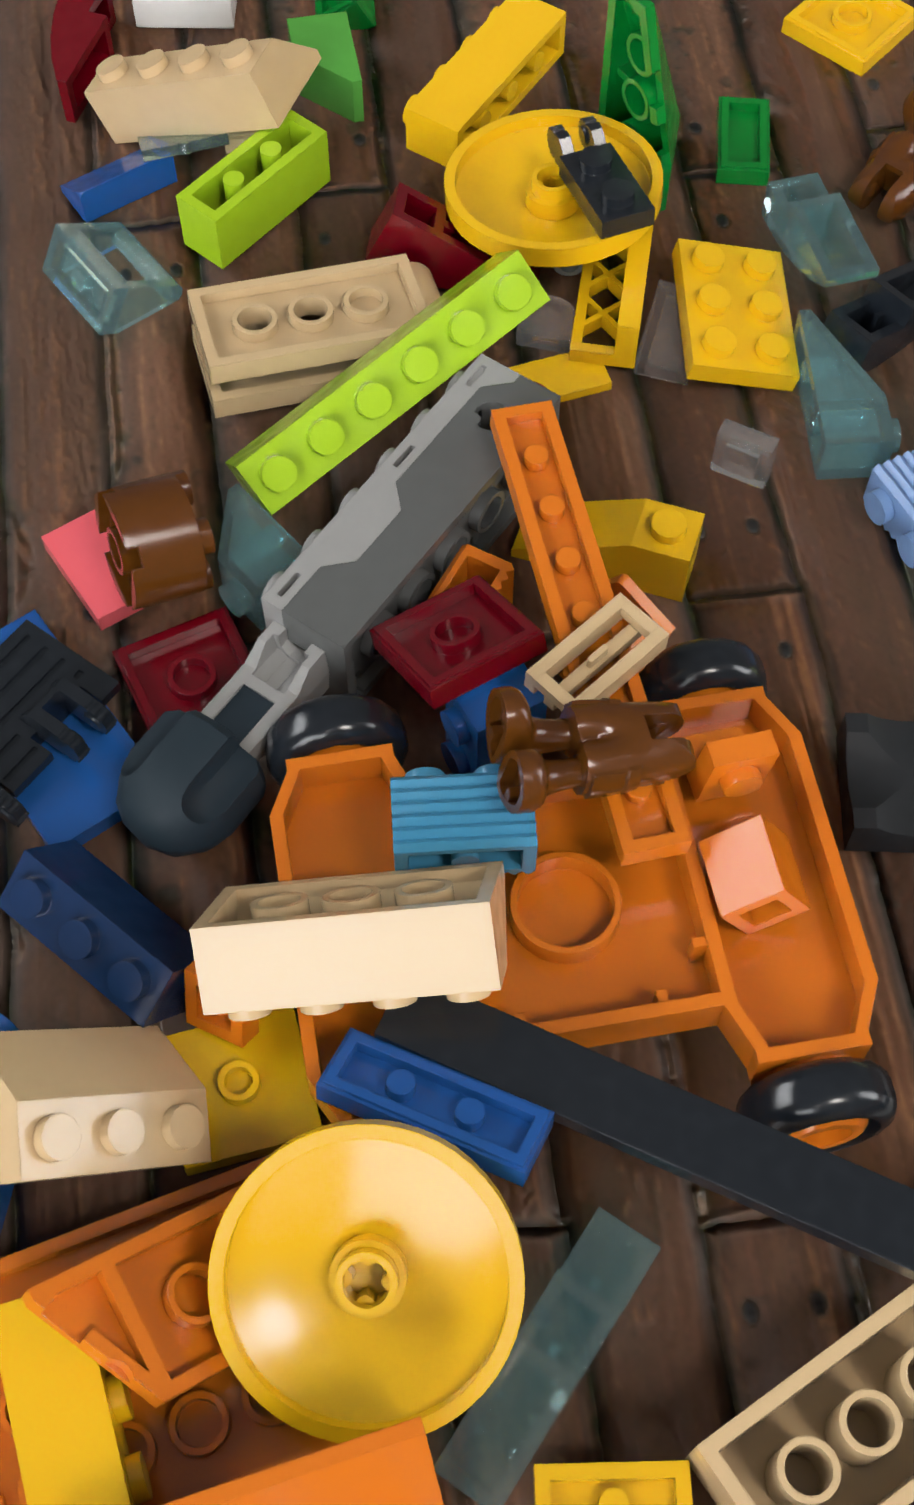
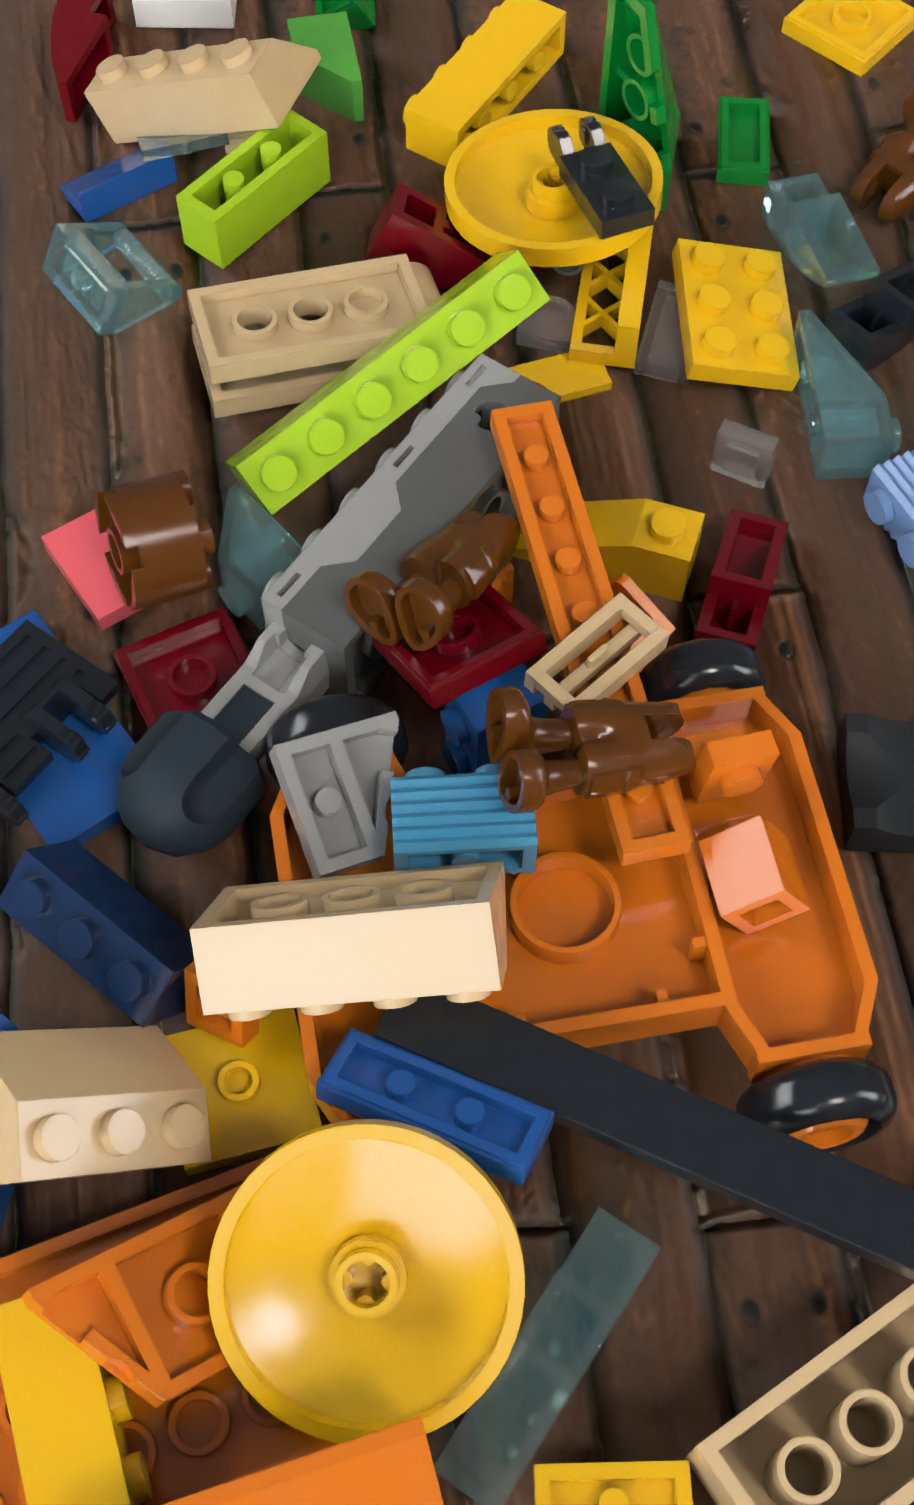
(339, 792): none -> light grey wing
(437, 579): none -> reddish brown piece
(742, 578): none -> dark red slope

